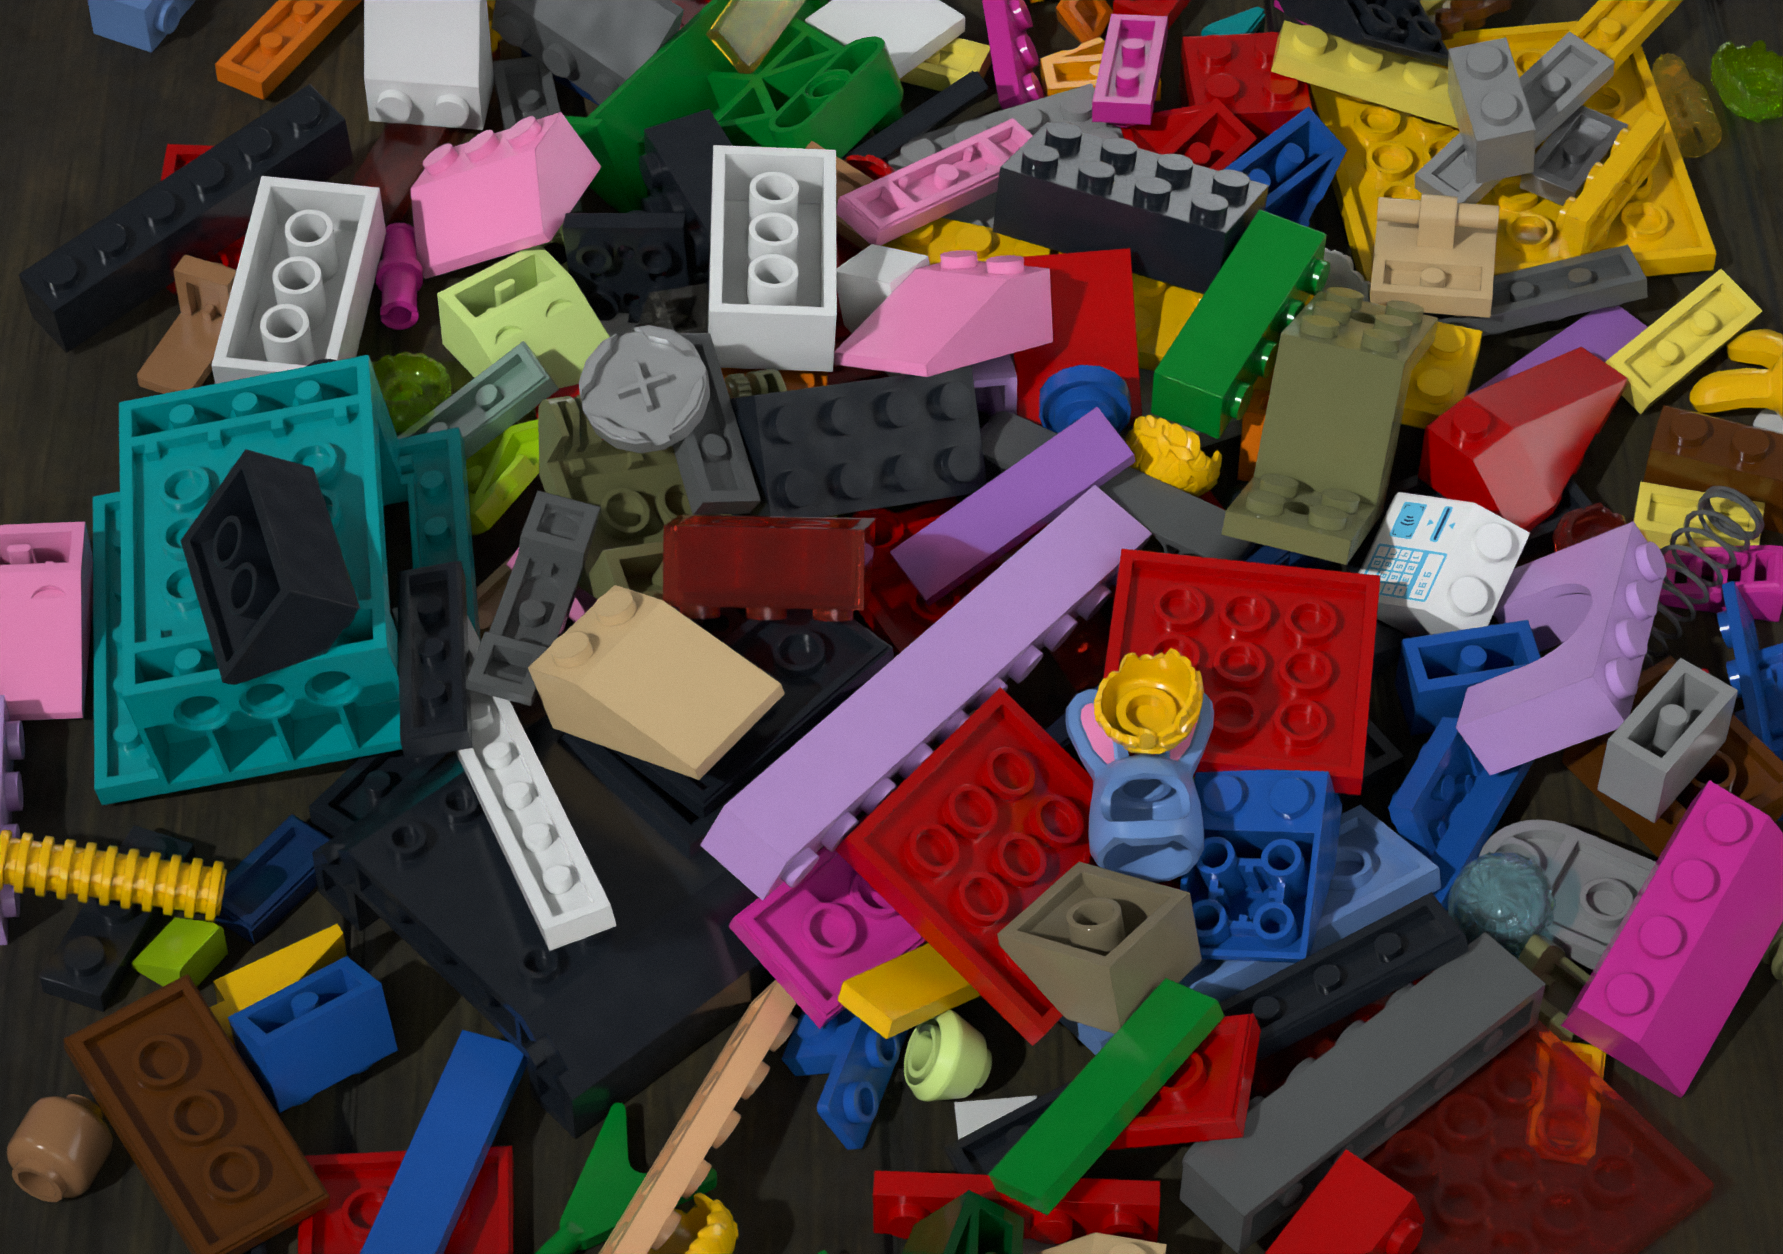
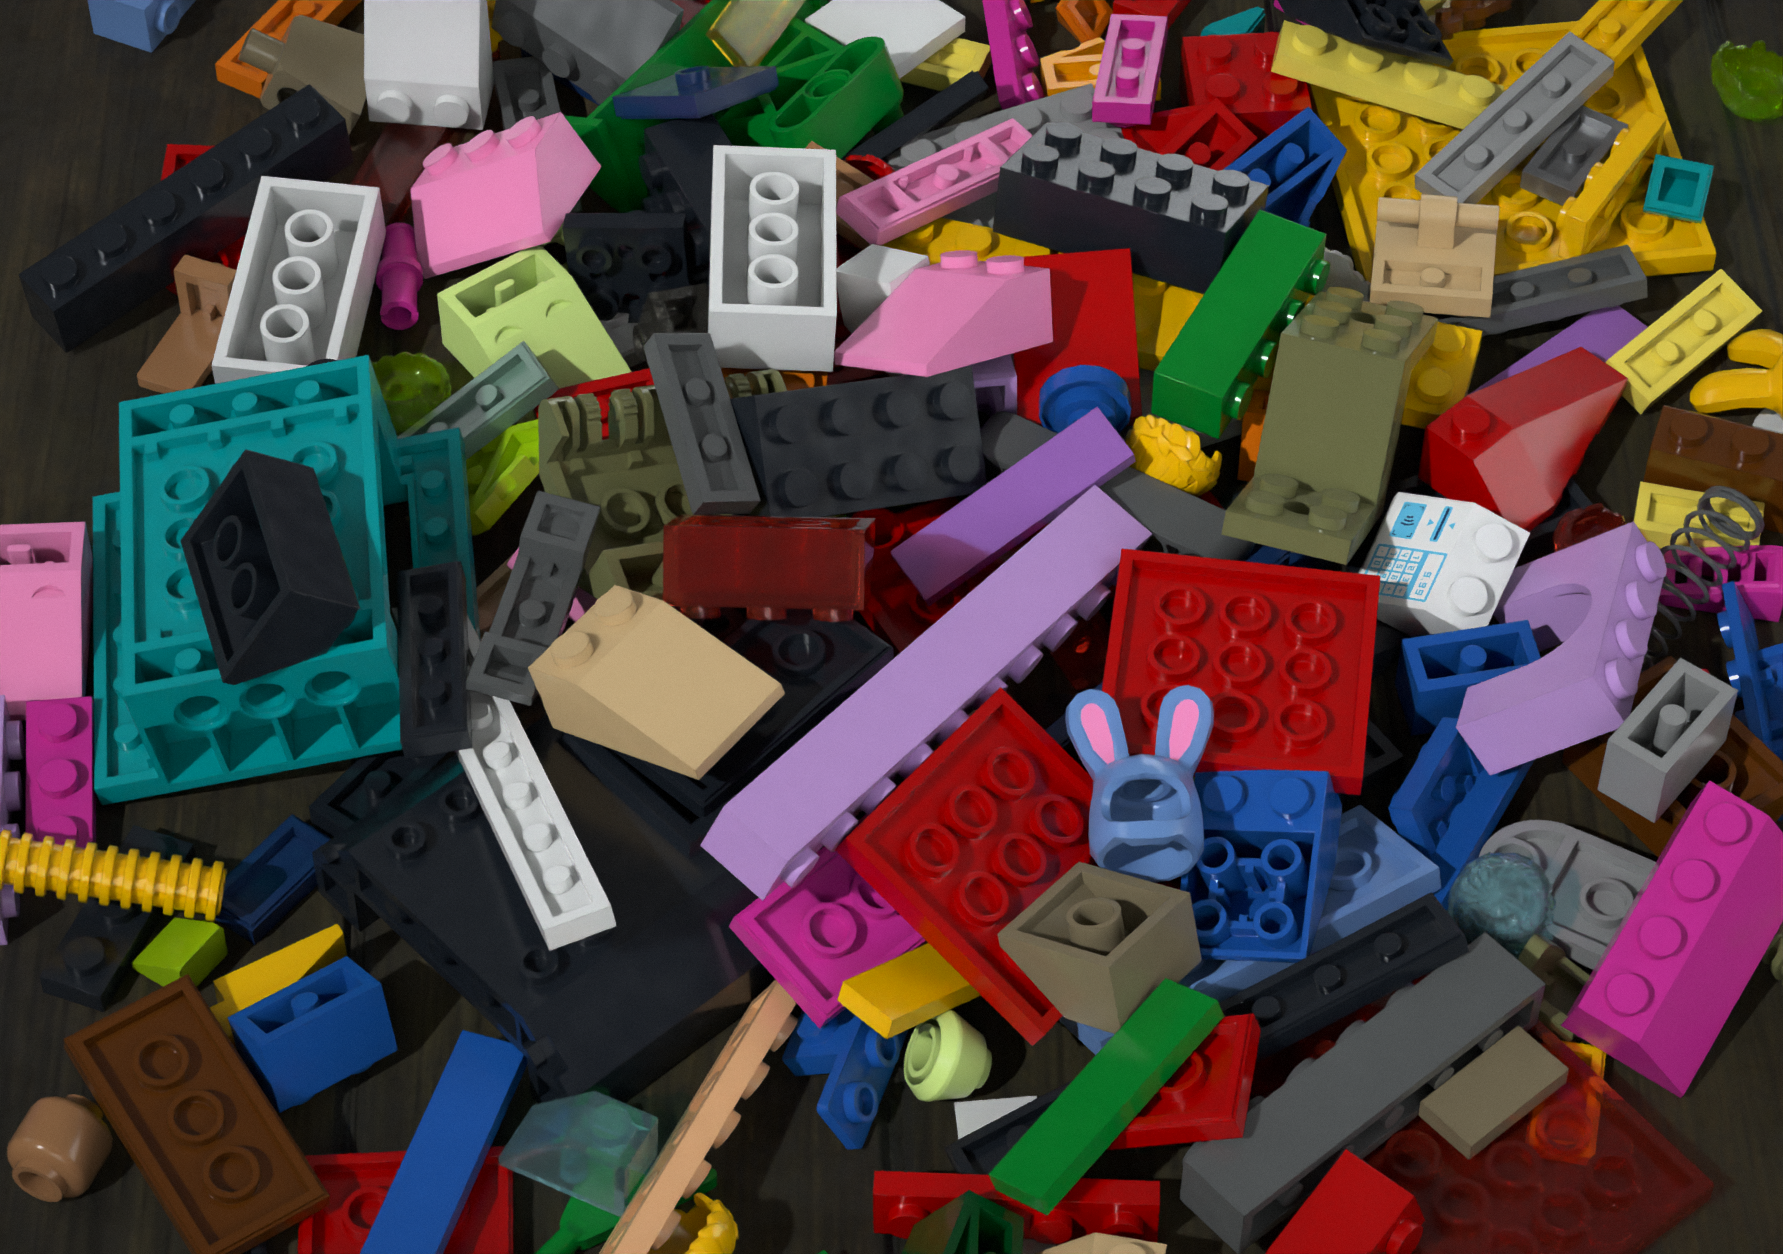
(60, 770): none -> dark pink plate
(313, 55): none -> dark tan torso
(585, 1148): none -> clear light blue slope
(644, 389): light grey tile -> none
(695, 92): none -> dark blue plate
(1150, 702): yellow hair -> none
(1491, 110): light grey brick -> none
(1493, 1092): none -> dark tan tile
(1678, 188): none -> teal slope
(1686, 106): clear yellow hinge -> none

